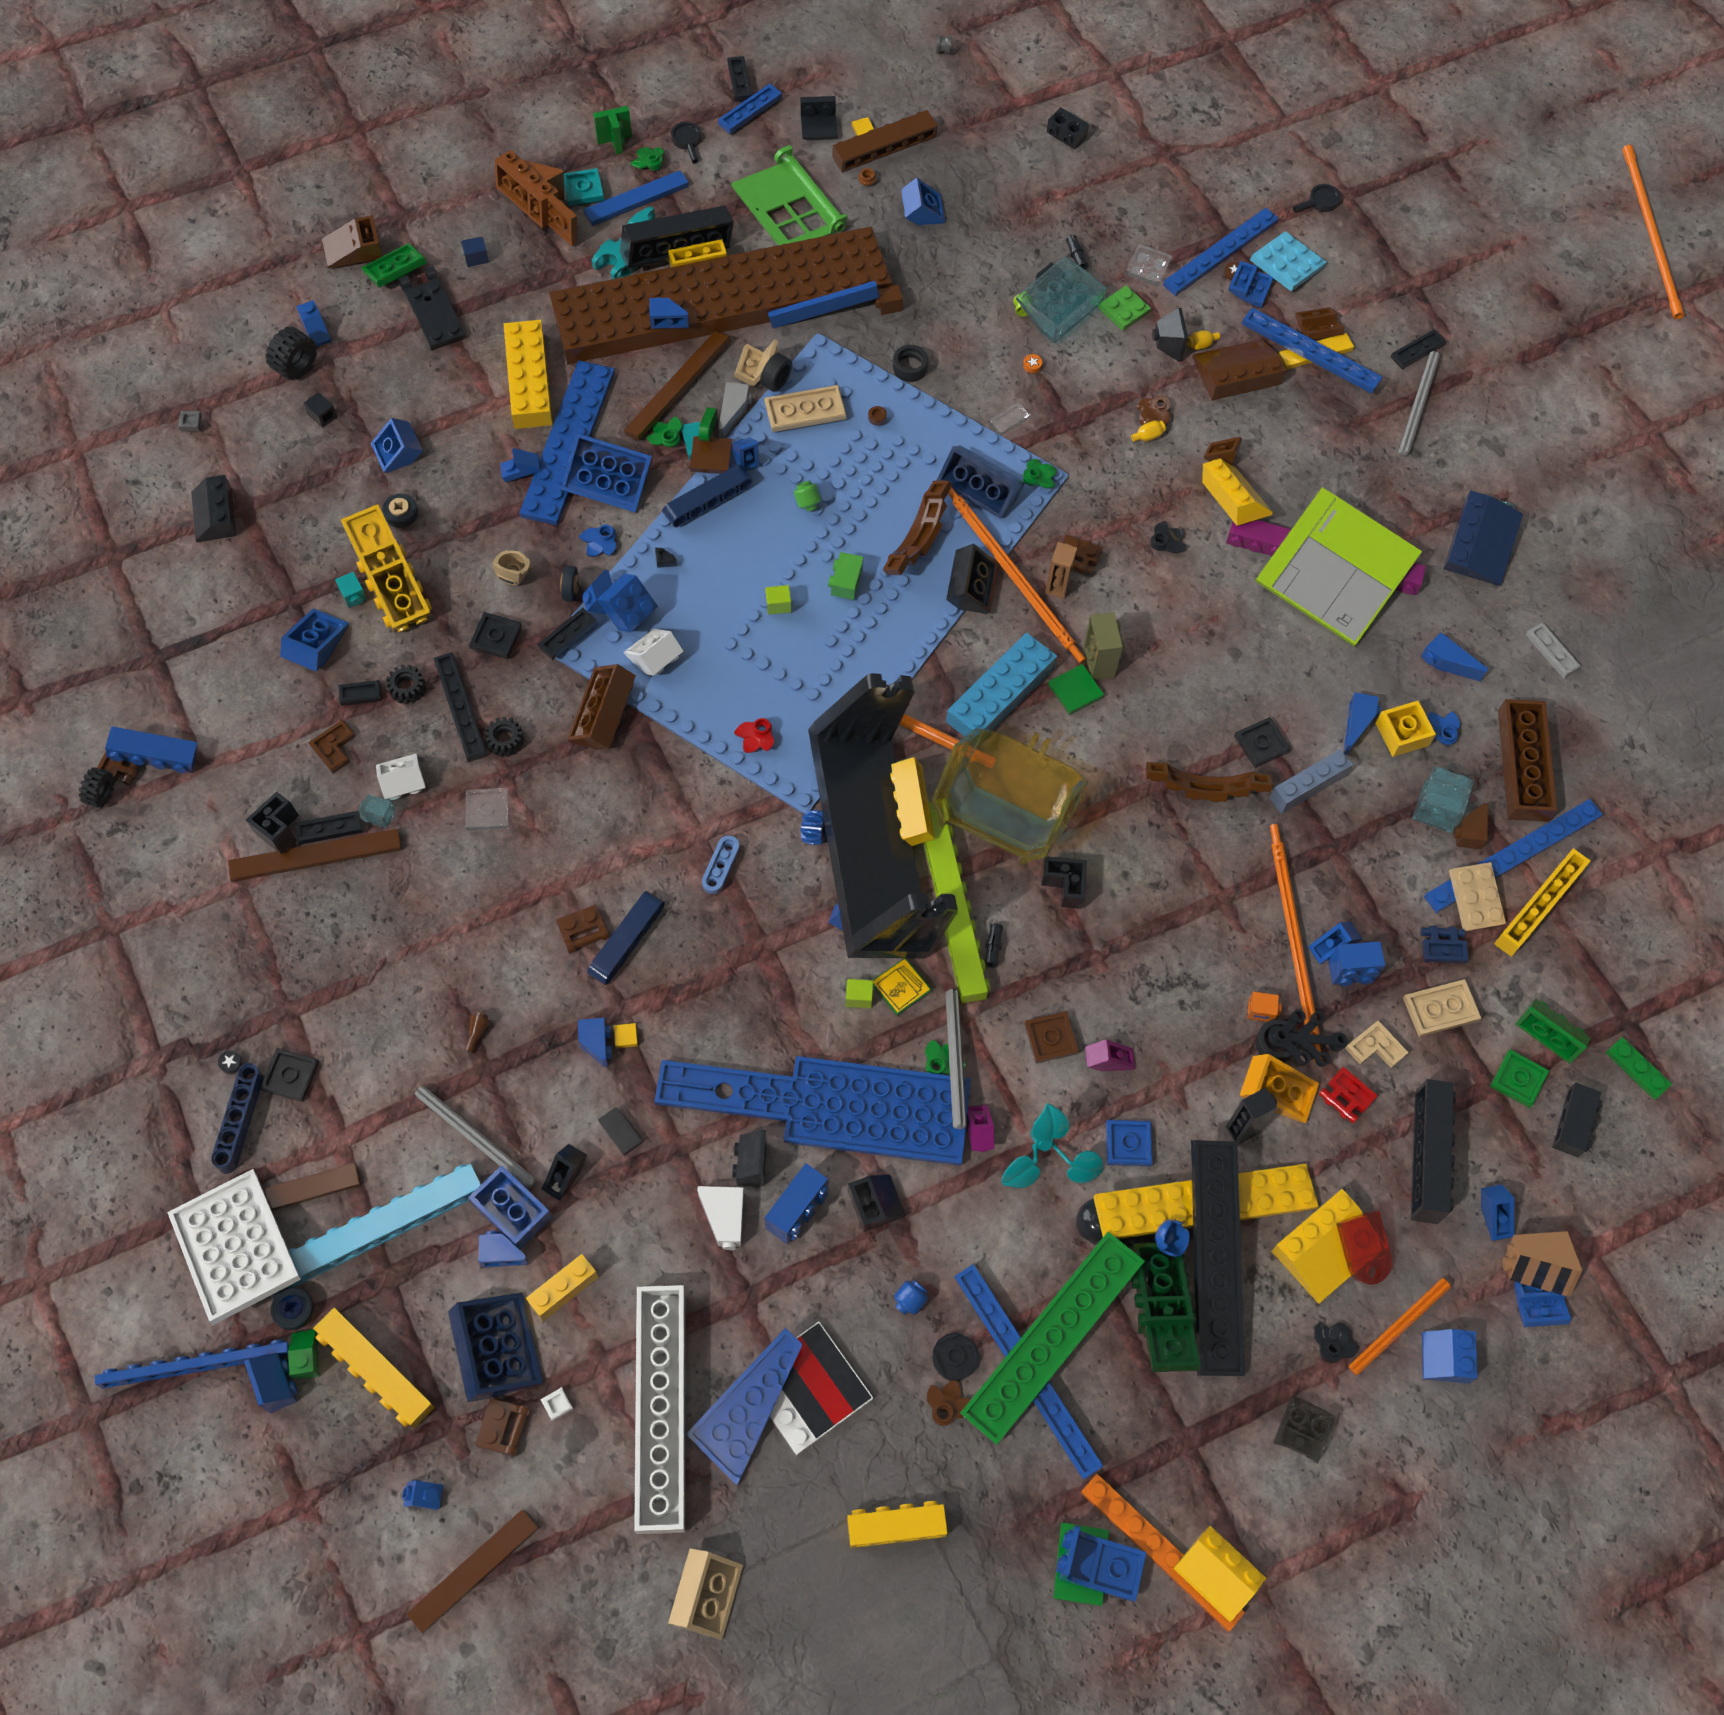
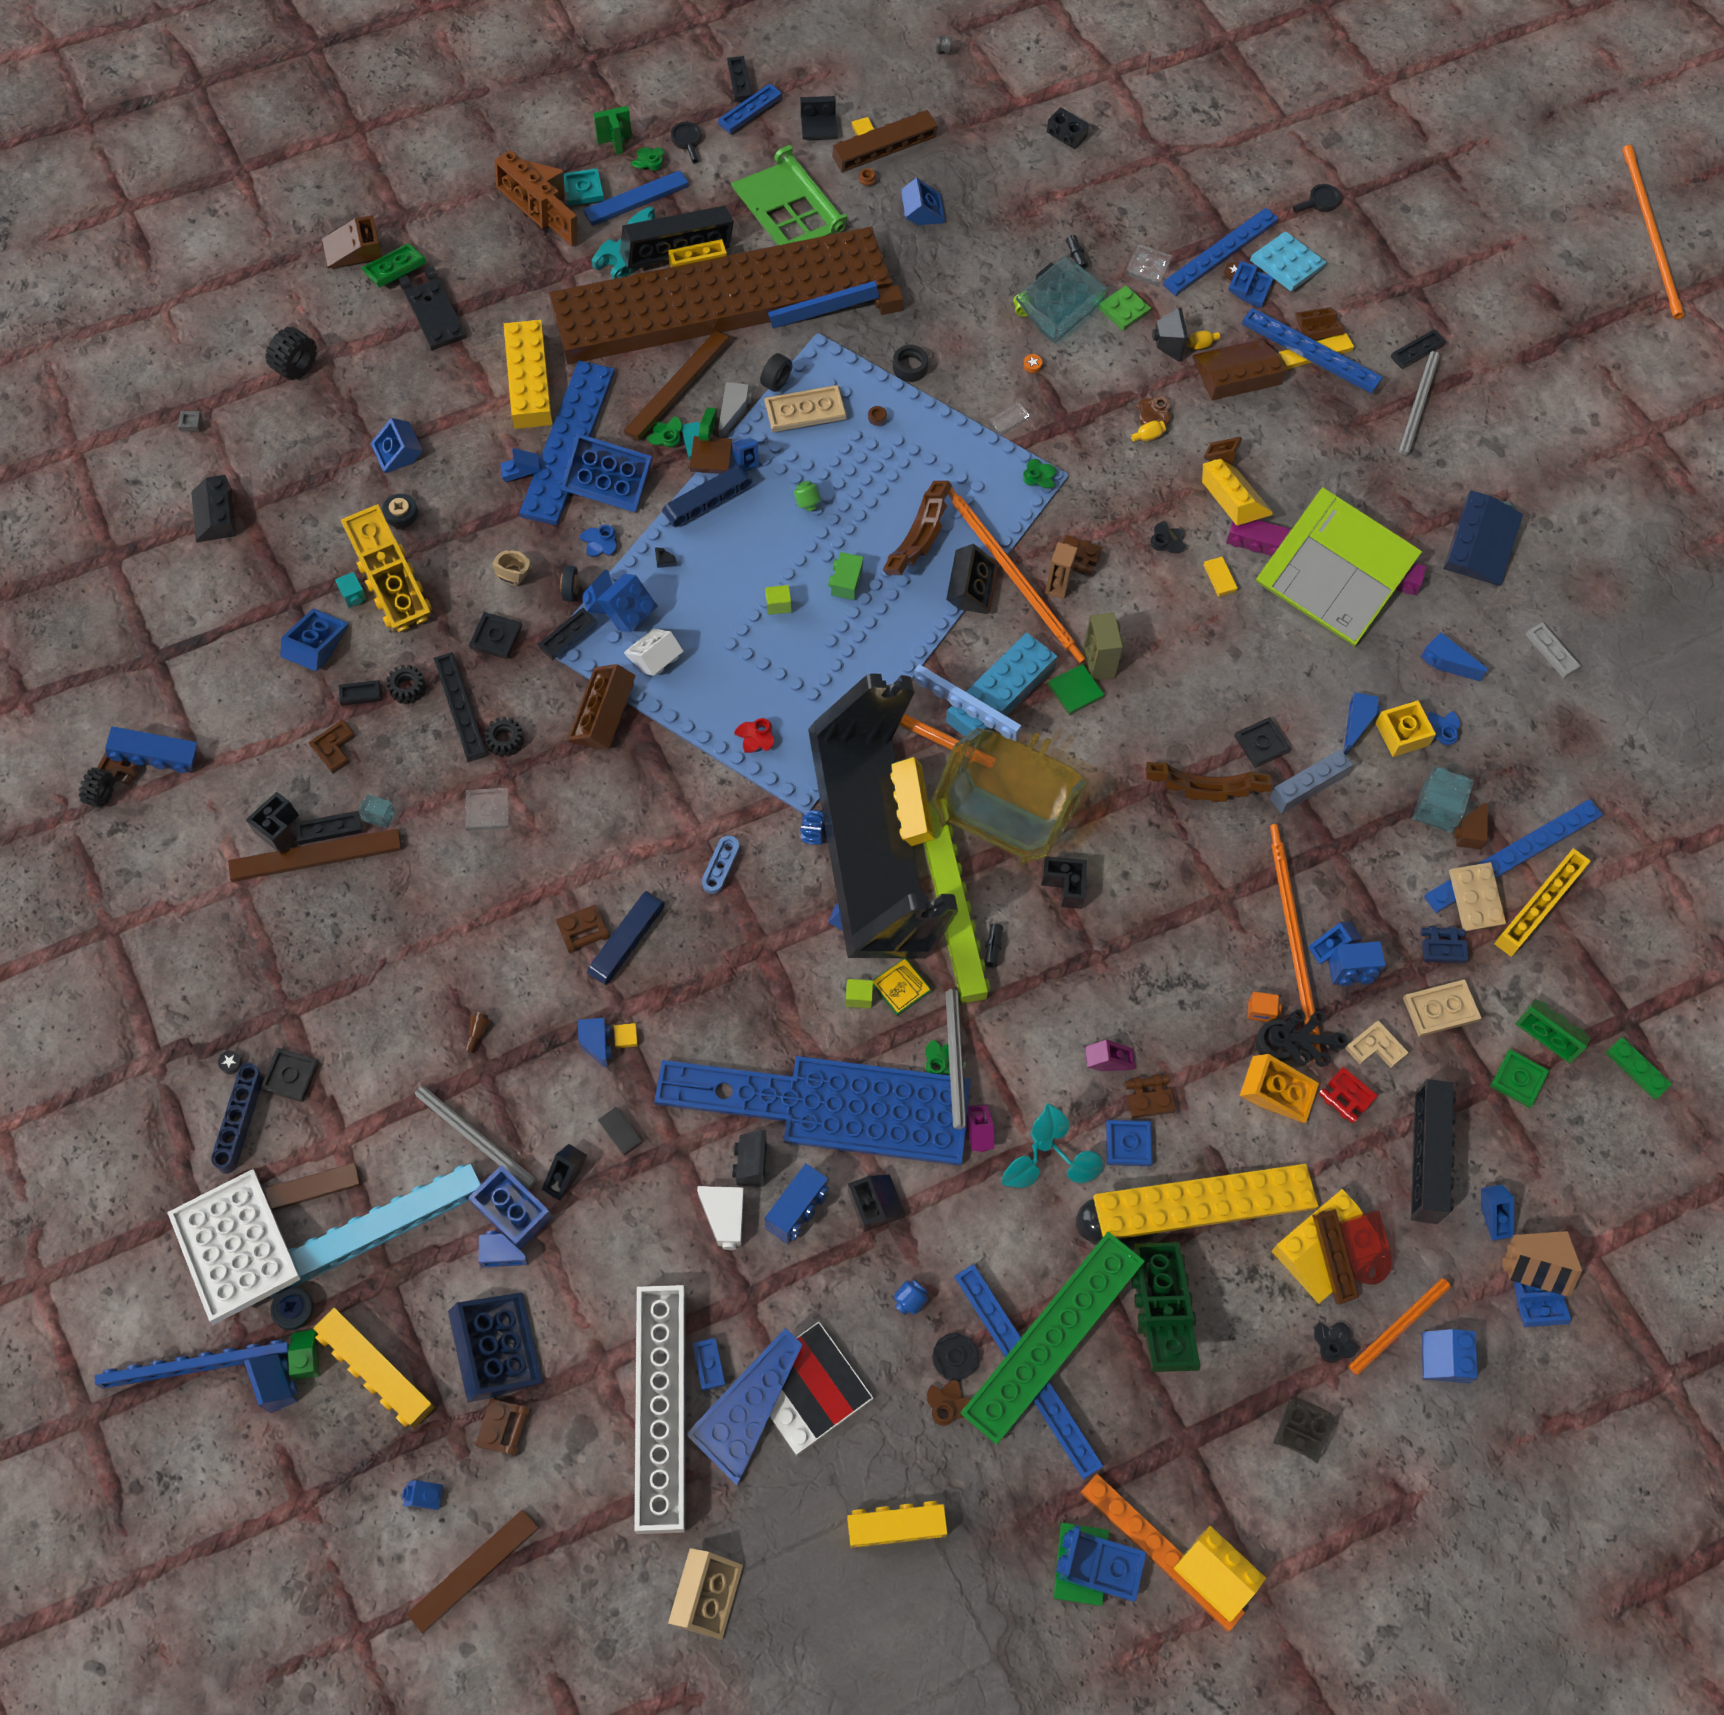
(313, 323): blue slope -> none
(320, 409): black brick -> none
(400, 777): white slope -> none
(475, 251): dark blue panel -> none
(557, 1404): white tile -> none
(562, 1287): yellow brick -> none
(667, 314): blue slope -> none
(708, 1364): none -> blue plate
(753, 361): tan bracket -> none
(968, 703): none -> light blue plate
(980, 481): dark blue slope -> none
(1051, 1037): reddish brown plate -> none
(1150, 1103): none -> reddish brown plate
(1172, 1238): blue hair -> none
(1217, 1258): black plate -> none
(1220, 576): none -> yellow tile
(1251, 1116): black brick -> none
(1335, 1256): none -> reddish brown tile
(1527, 760): reddish brown brick -> none
(1577, 1120): black brick -> none

